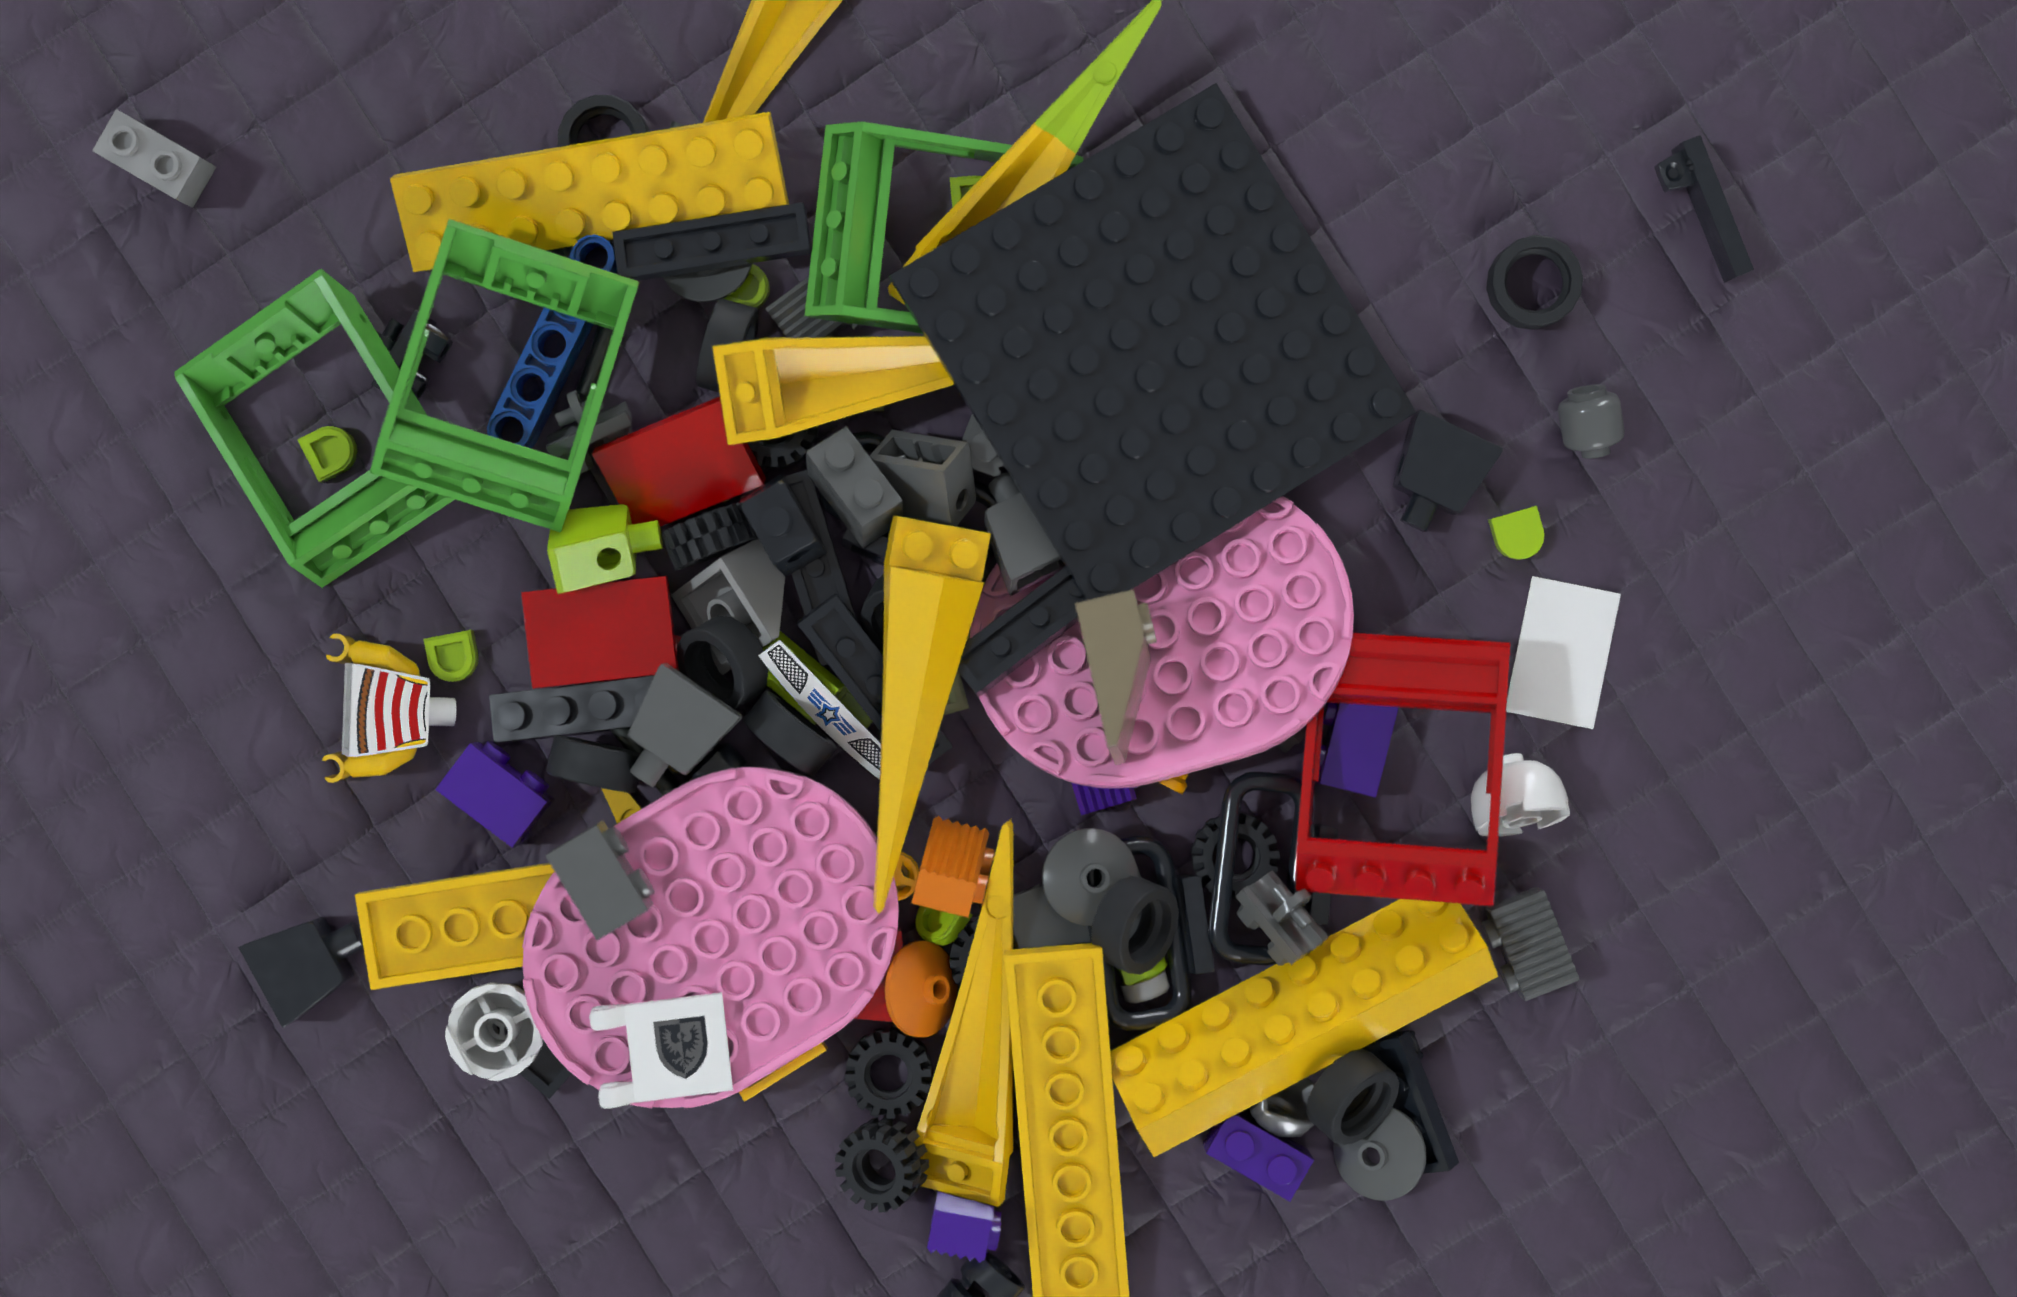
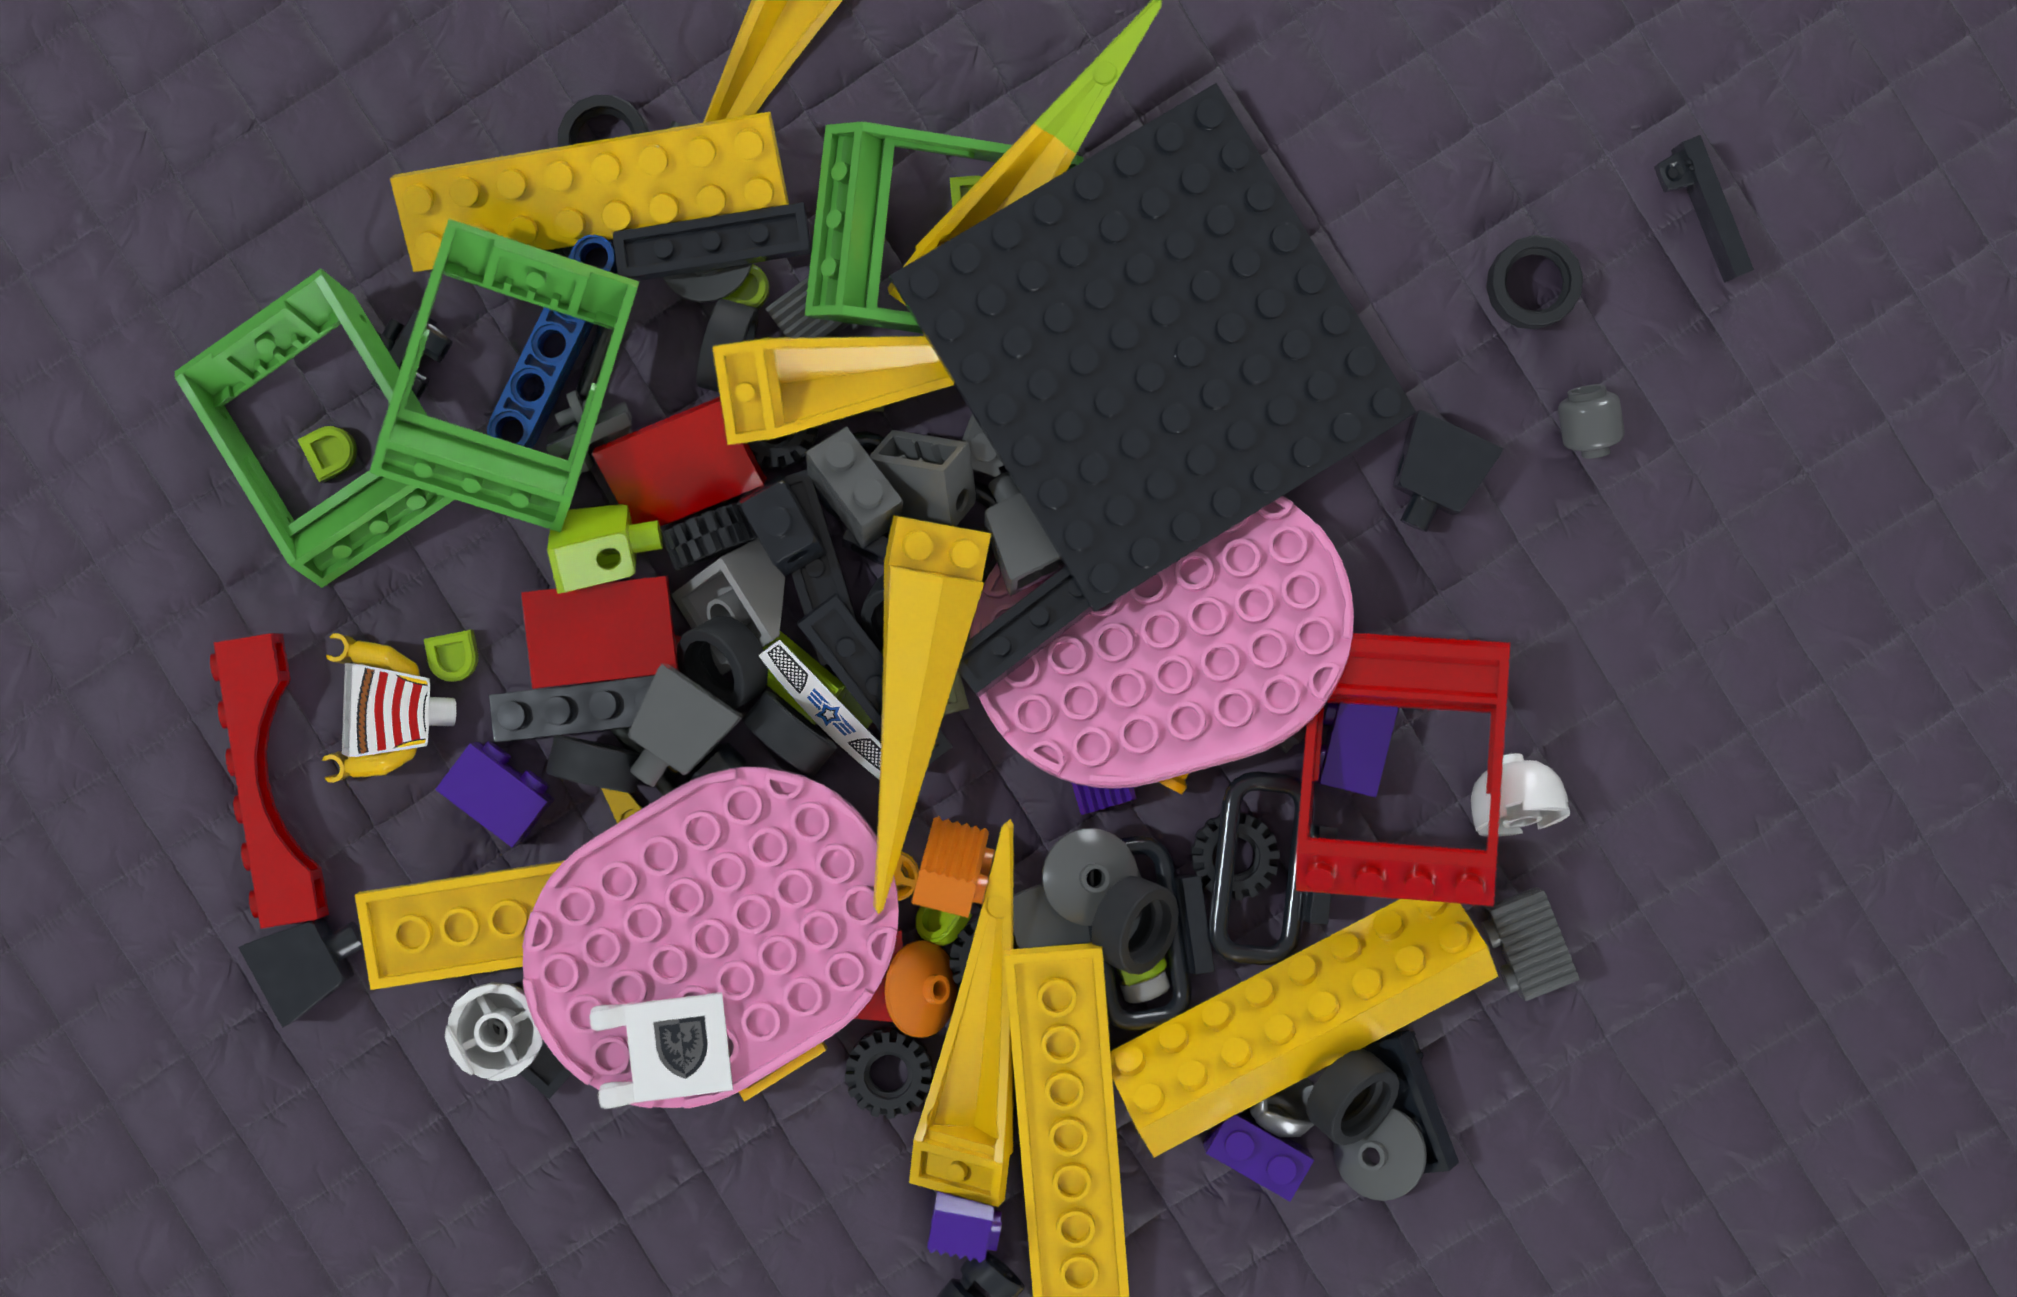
(154, 158): light grey brick -> none
(284, 878): none -> red arch
(601, 879): dark grey brick -> none
(865, 1180): black tyre -> none
(1118, 655): dark tan slope -> none
(1281, 917): dark grey hips -> none
(1518, 533): lime tile -> none
(1562, 652): white sticker -> none

